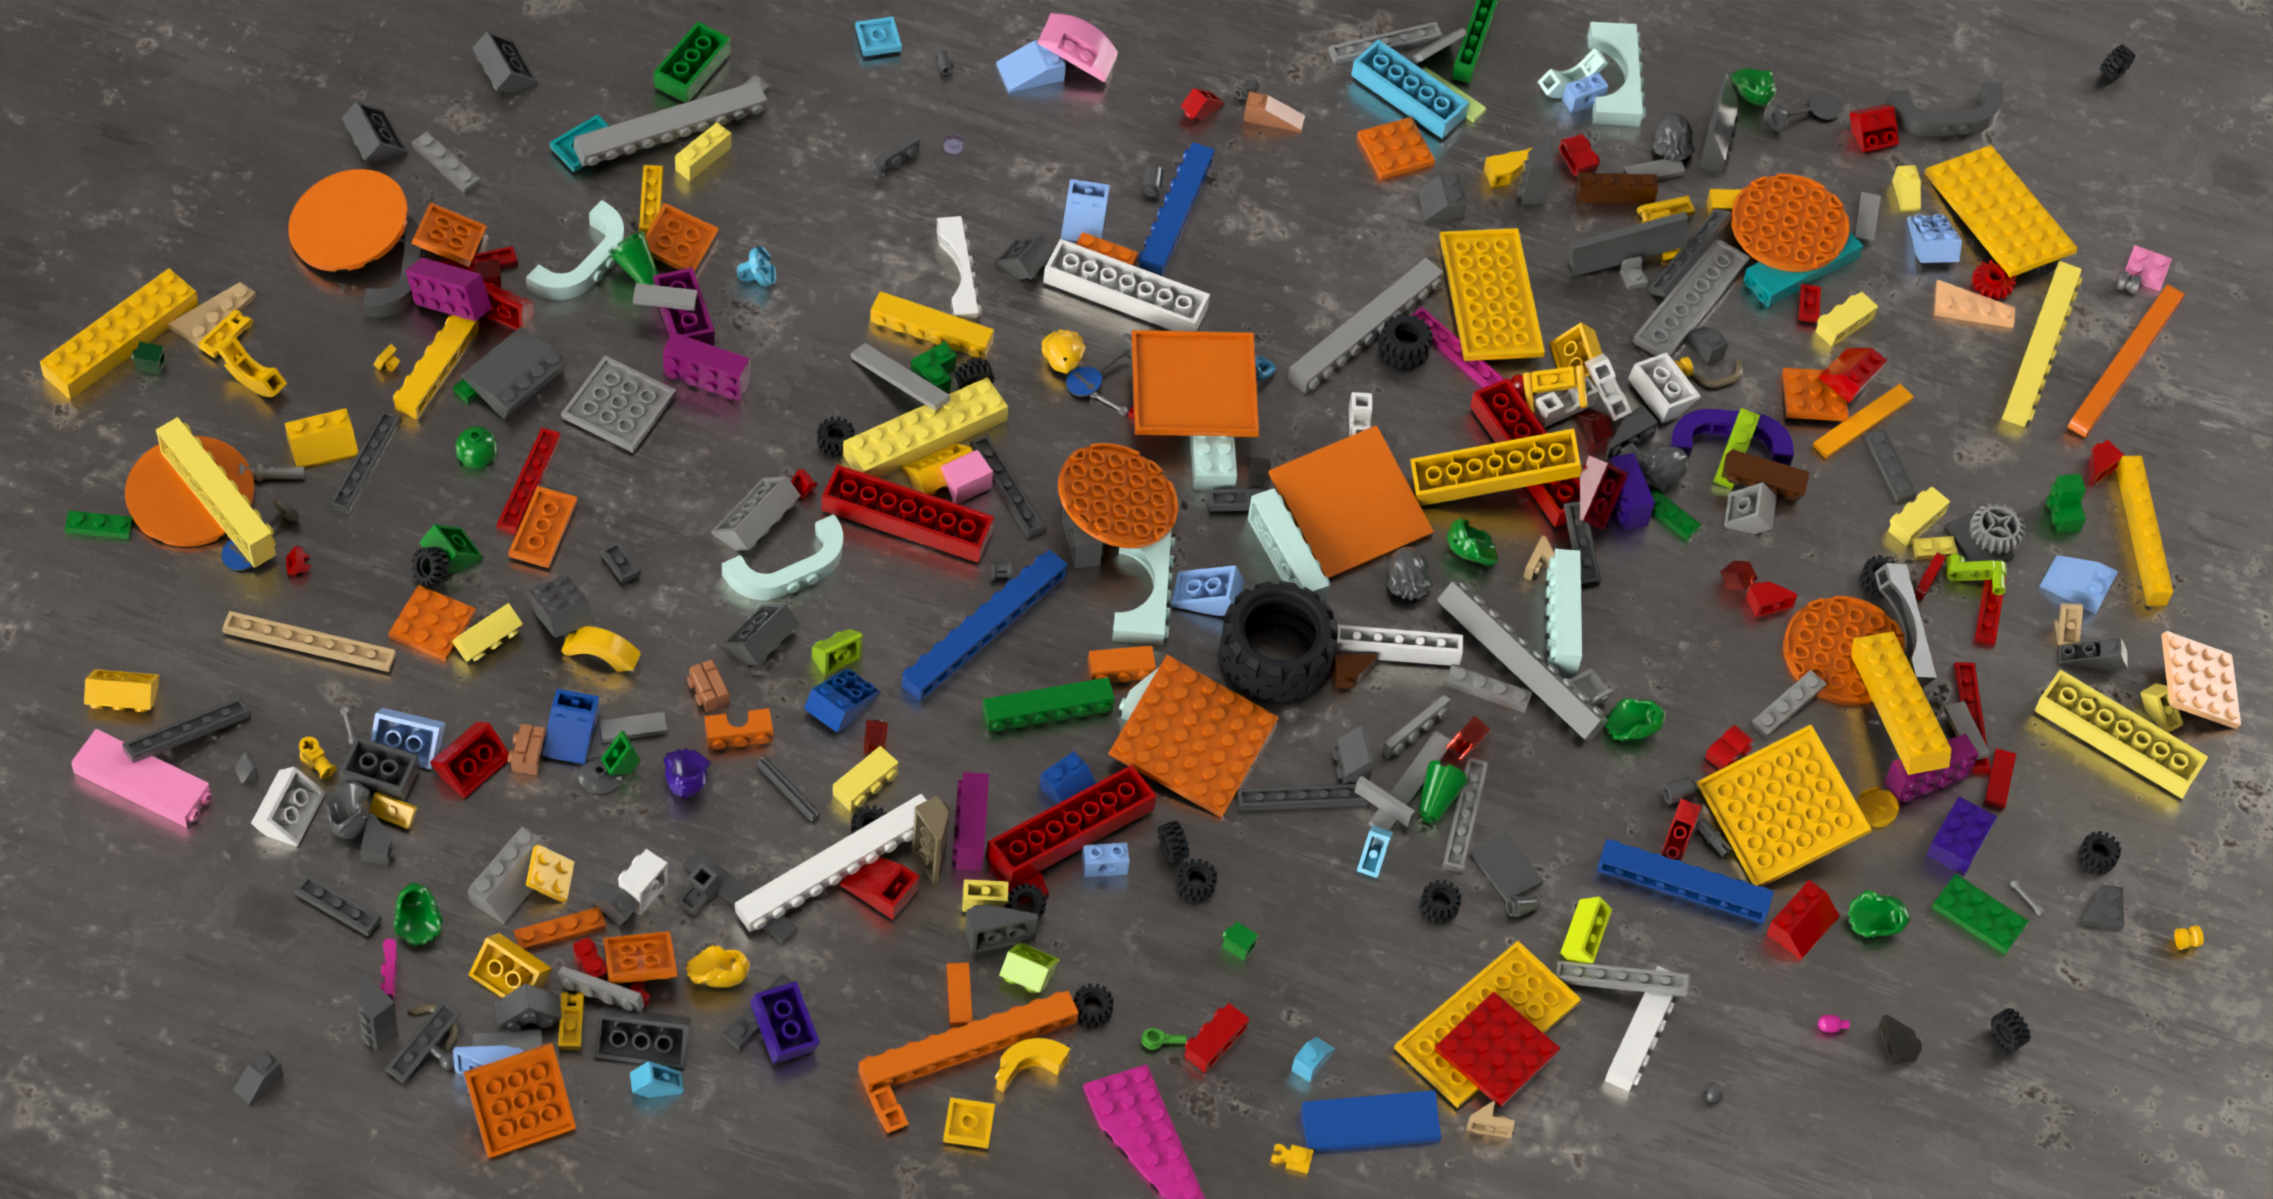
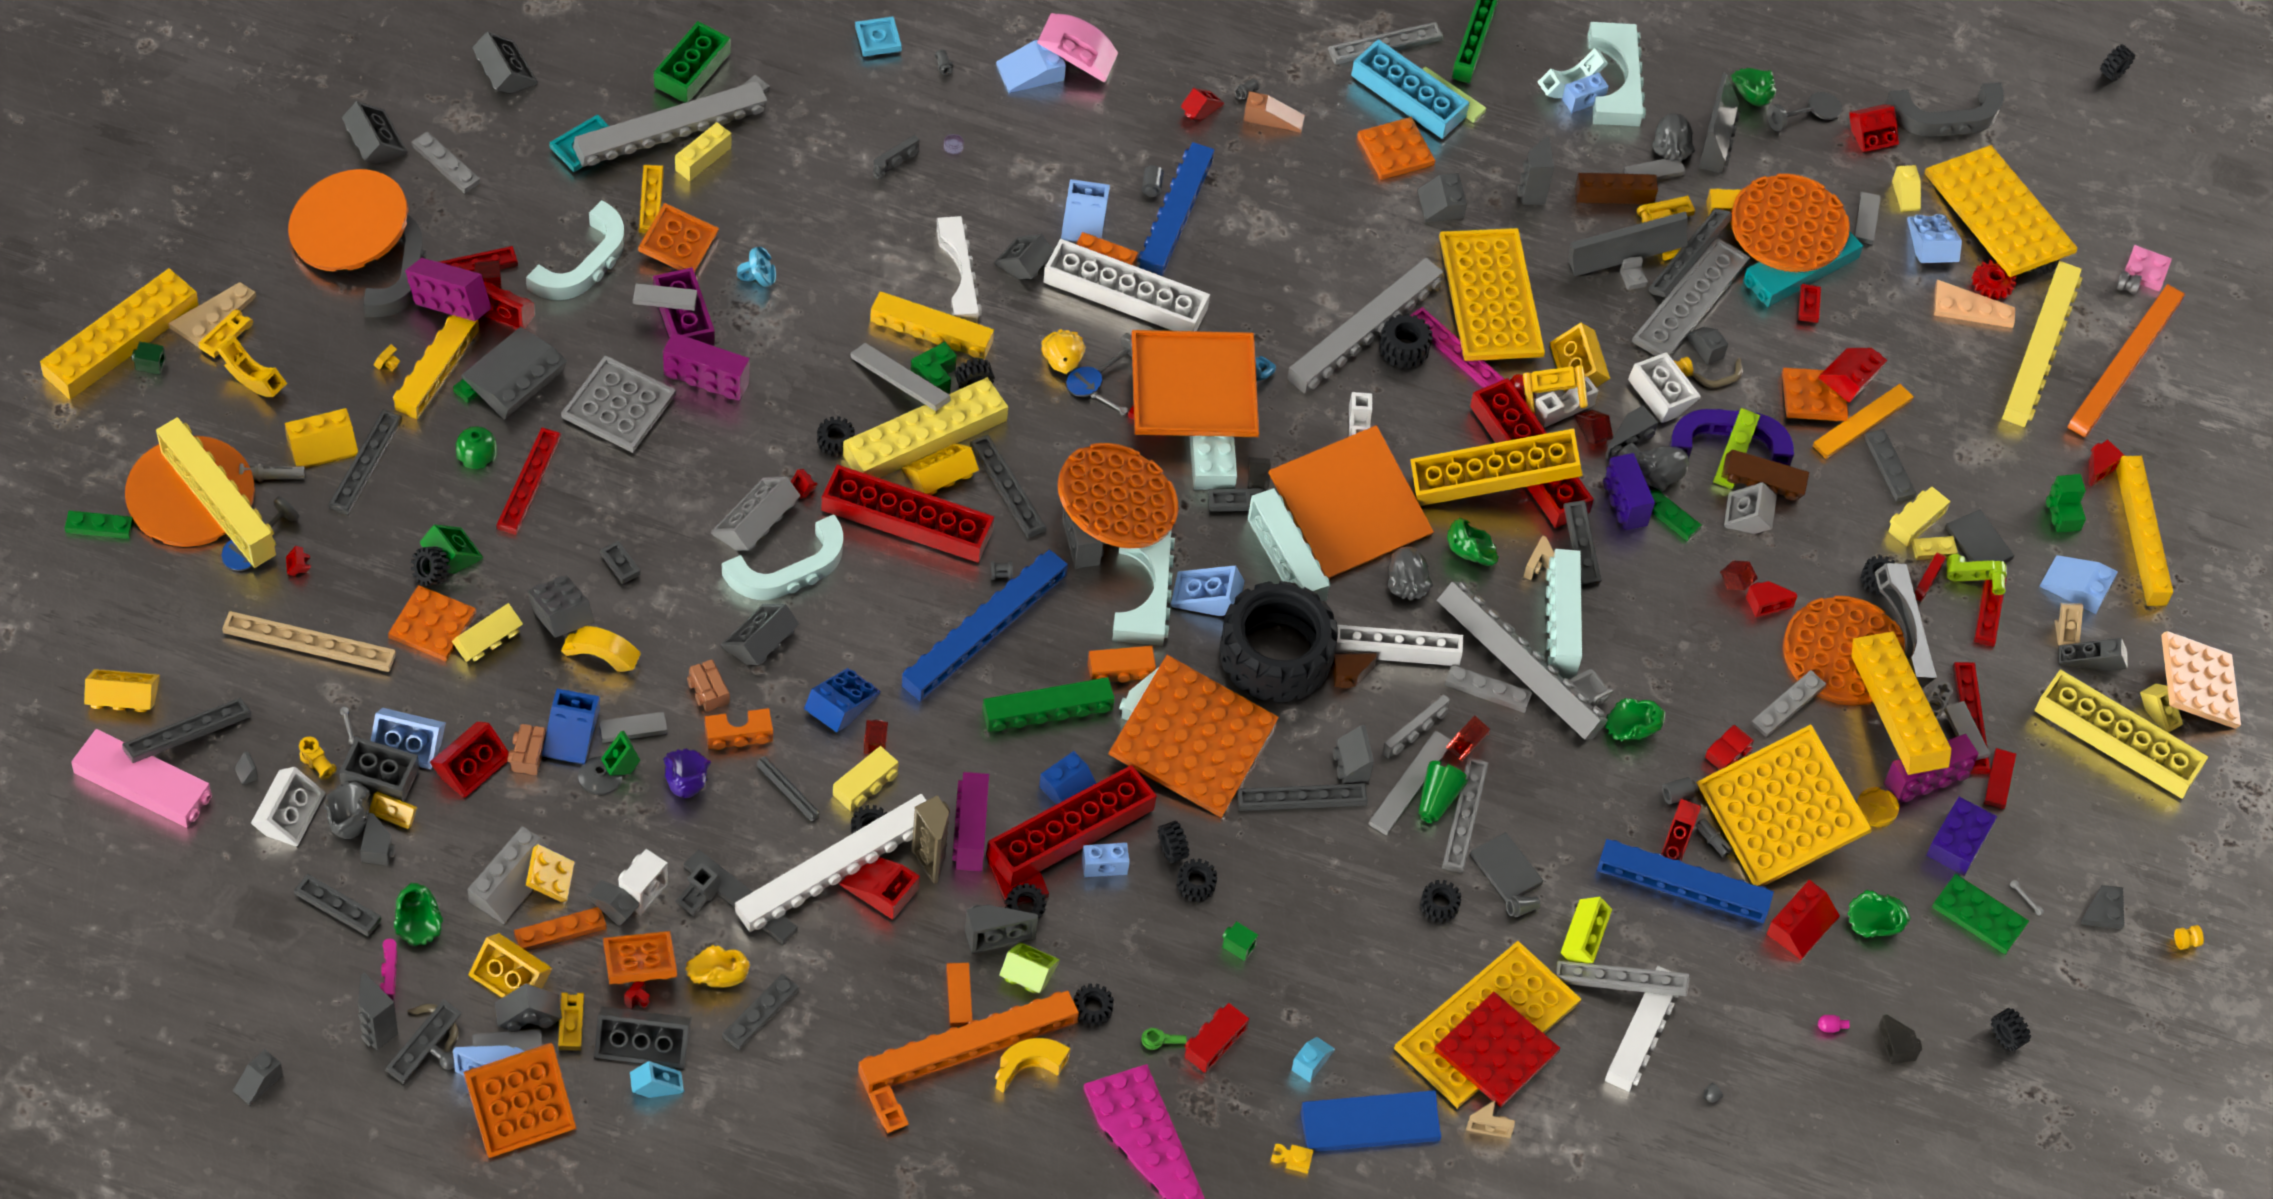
(449, 234): orange plate -> none
(543, 527): orange plate -> none
(587, 959): red brick -> none
(601, 989): light grey plate -> none
(635, 258): green cone -> none
(784, 1022): dark purple brick -> none
(838, 651): lime slope -> none
(967, 476): bright pink slope -> none
(969, 1122): yellow plate -> none
(984, 893): light yellow slope -> none
(1374, 851): medium azure slope -> none
(1384, 801): light grey tile -> none
(1436, 46): light grey tile -> none
(1505, 168): yellow slope -> none
(1579, 155): red brick -> none
(1599, 491): dark red slope -> none
(1607, 387): white arch -> none
(1846, 318): light yellow brick -> none
(1997, 522): light grey gear -> none
(2094, 860): black tyre -> none

